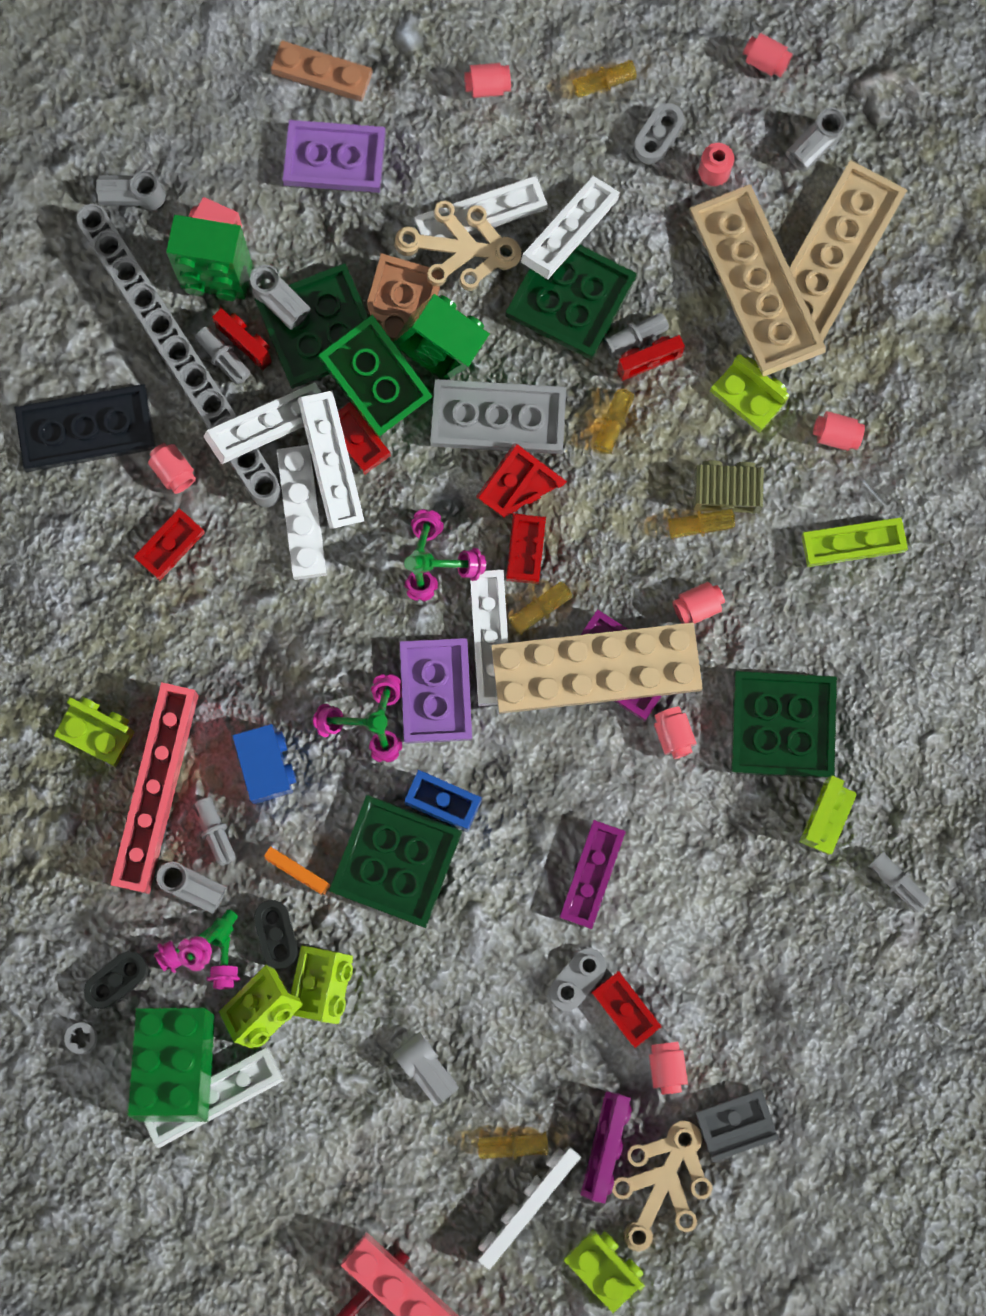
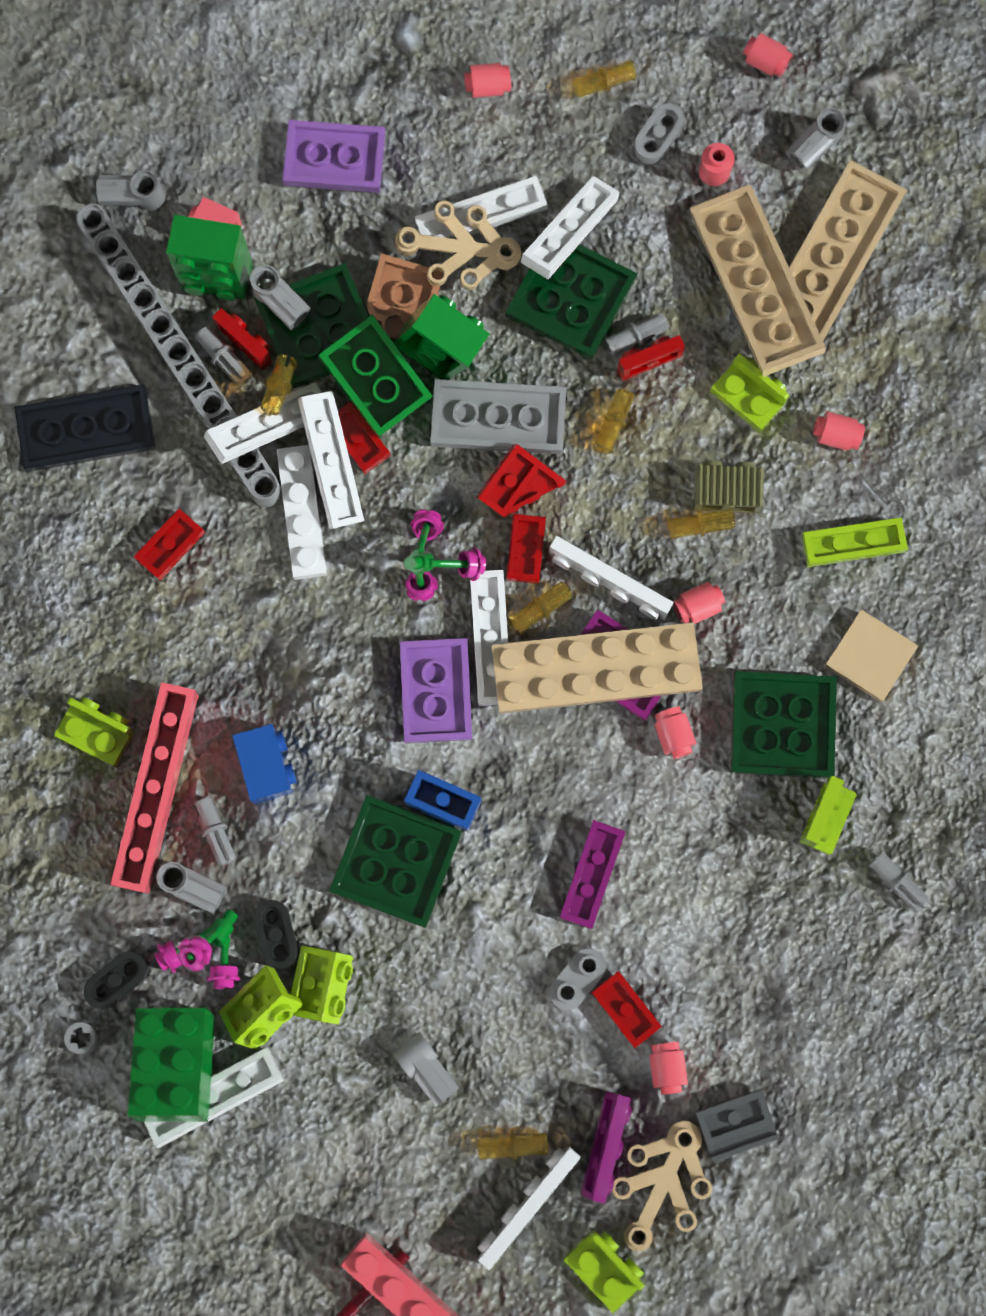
(171, 467): coral brick -> none
(278, 385): none -> clear yellow axle
(297, 871): orange tile -> none
(321, 71): nougat plate -> none
(384, 744): dark pink plant -> none
(621, 586): none -> white plate
(871, 656): none -> tan tile

